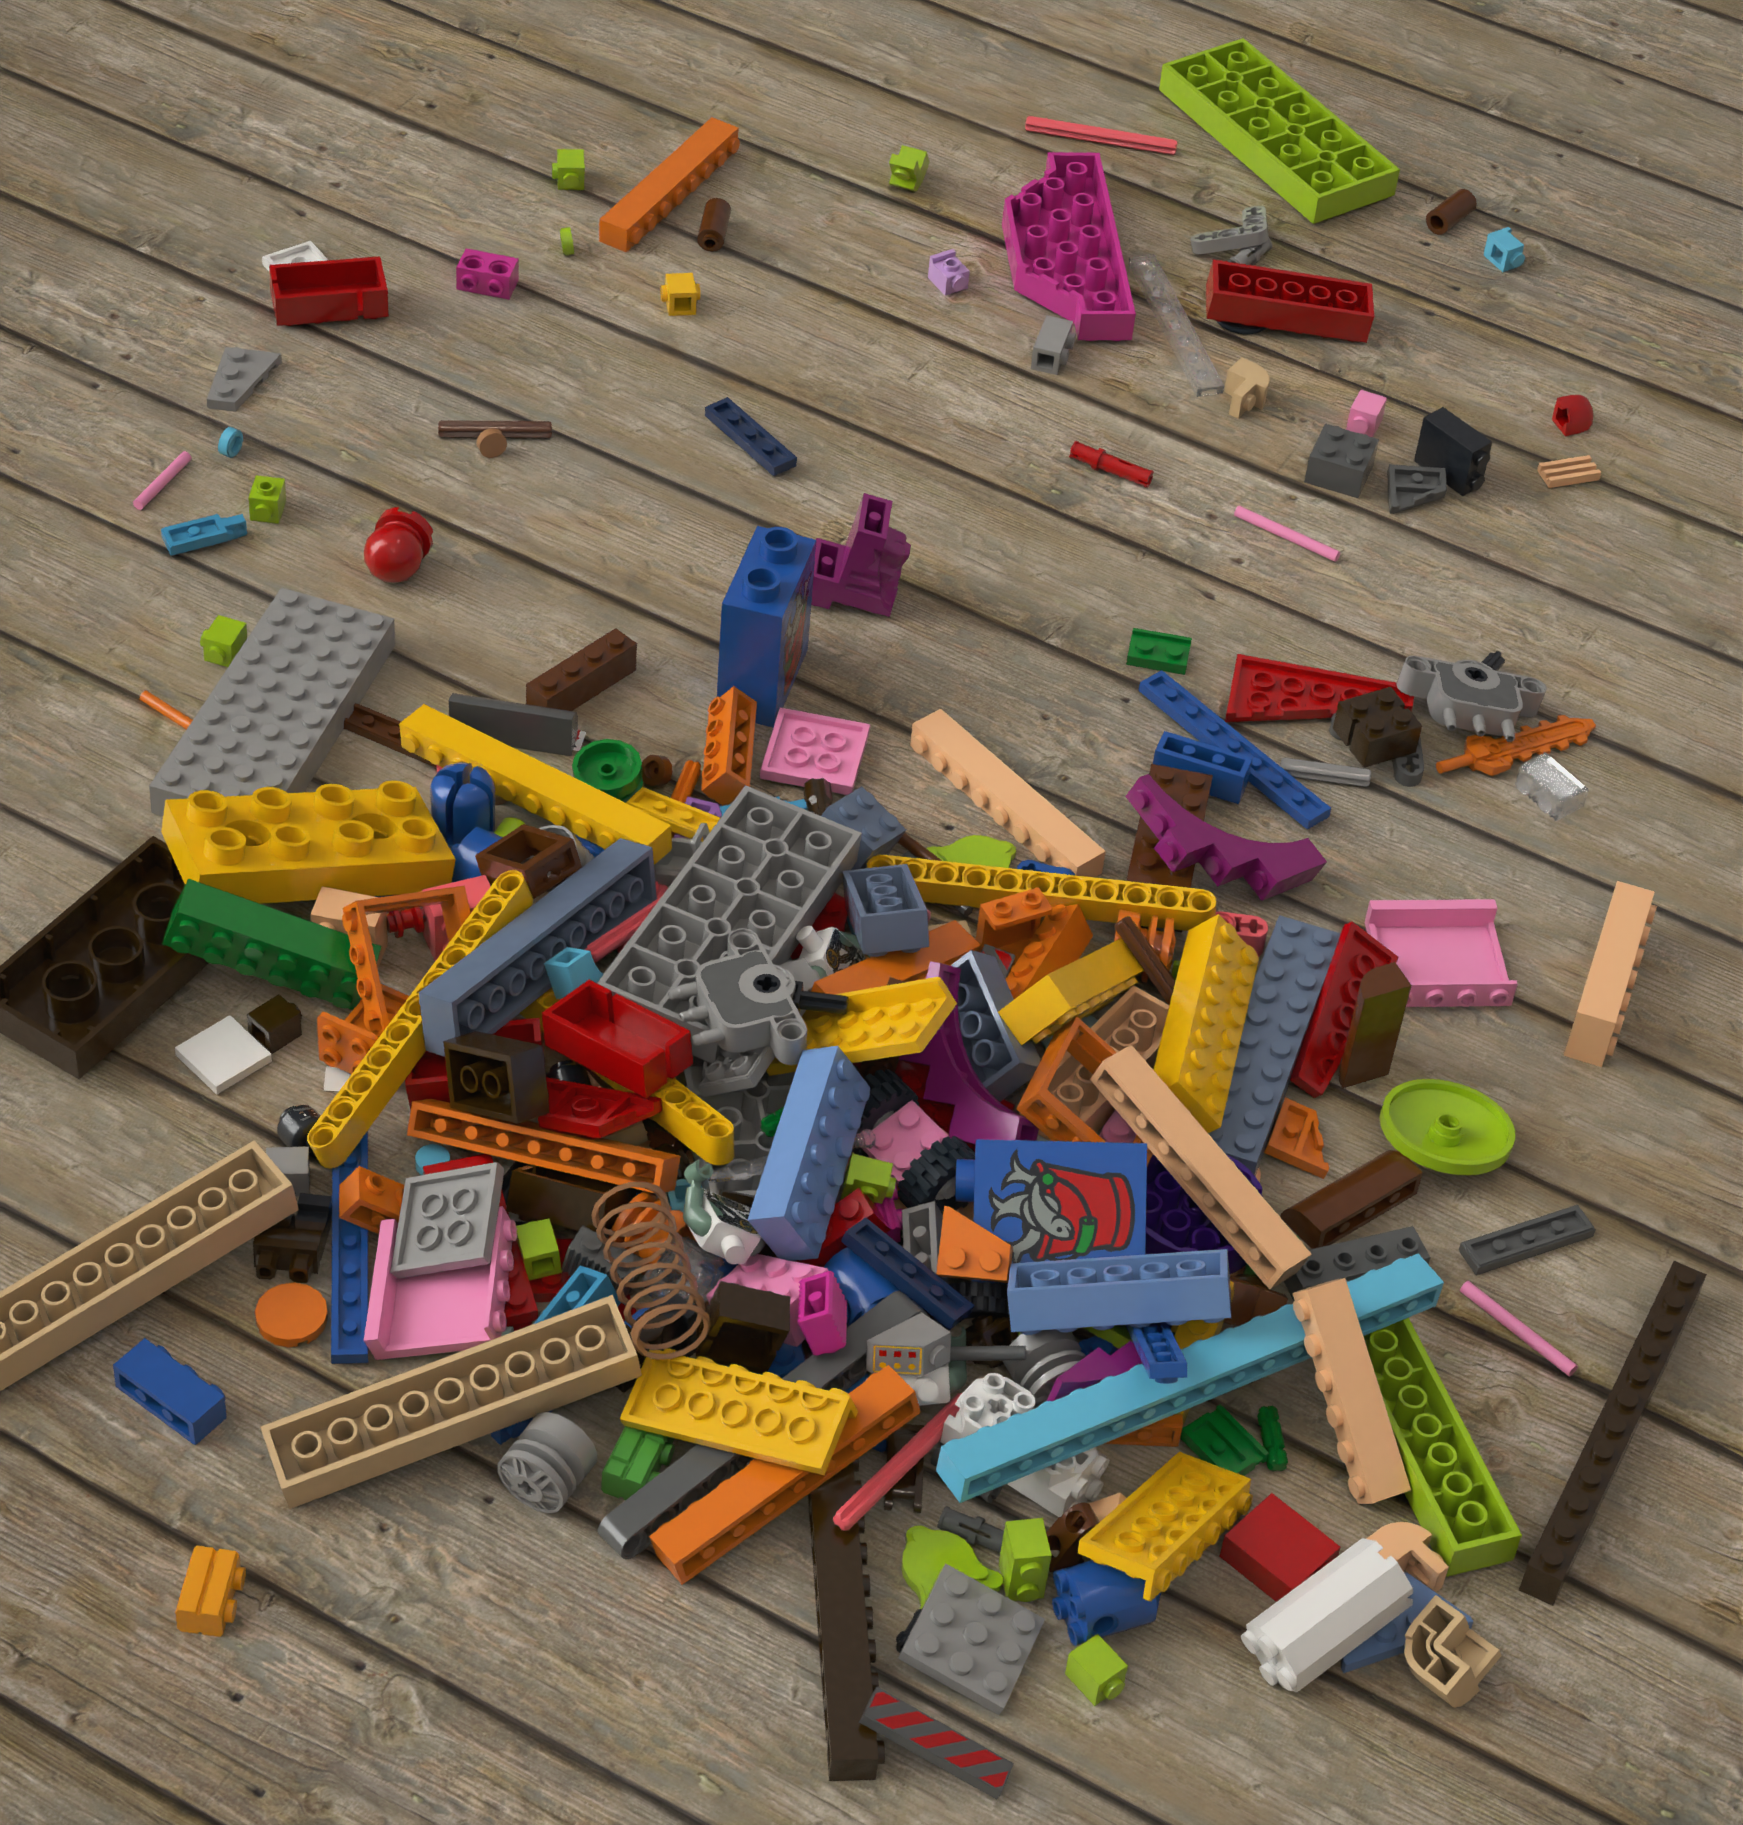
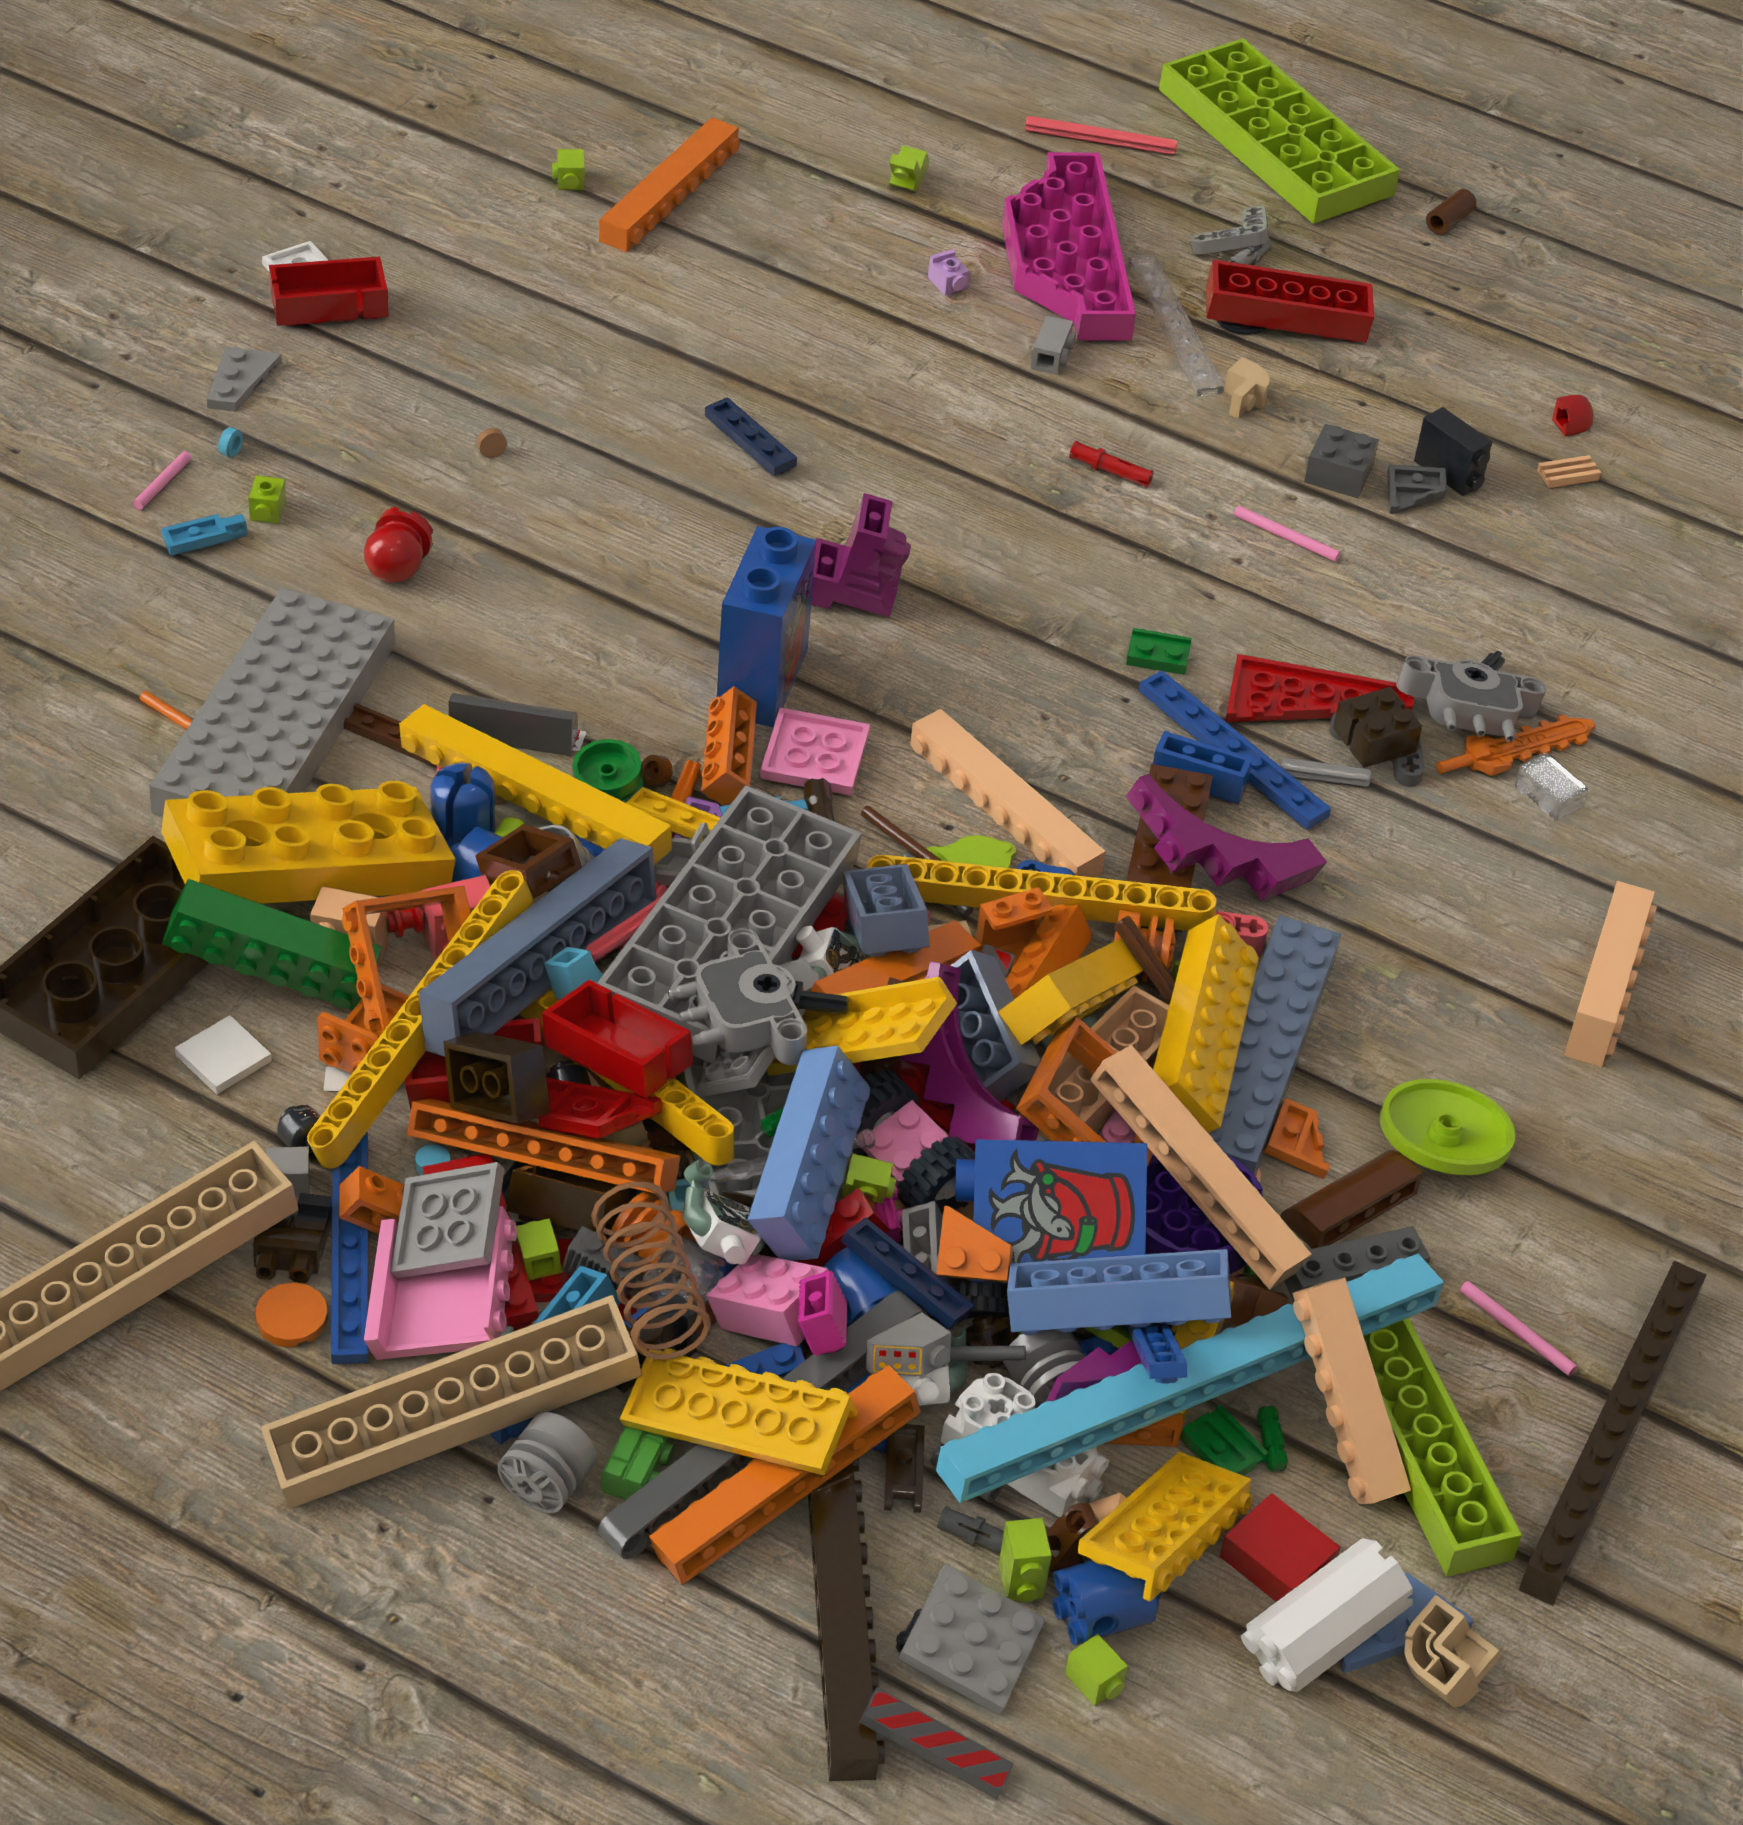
(170, 1391): blue brick -> none
(209, 1591): light orange brick -> none
(223, 640): lime brick -> none
(275, 1023): dark brown brick -> none
(487, 273): dark pink brick -> none
(510, 429): reddish brown axle -> none
(567, 241): lime tile -> none
(584, 673): reddish brown brick -> none
(680, 294): yellow brick -> none
(714, 224): reddish brown brick -> none
(745, 1327): dark brown piece -> none
(865, 814): sand blue piece -> none
(894, 1469): coral axle -> none
(930, 1550): lime tile -> none
(1331, 1020): red wing -> none
(1366, 413): bright pink brick -> none
(1374, 1025): reddish brown brick -> none
(1409, 1547): light nougat brick -> none
(1444, 950): bright pink panel -> none
(1504, 250): medium azure brick -> none
(1526, 1239): dark grey tile -> none

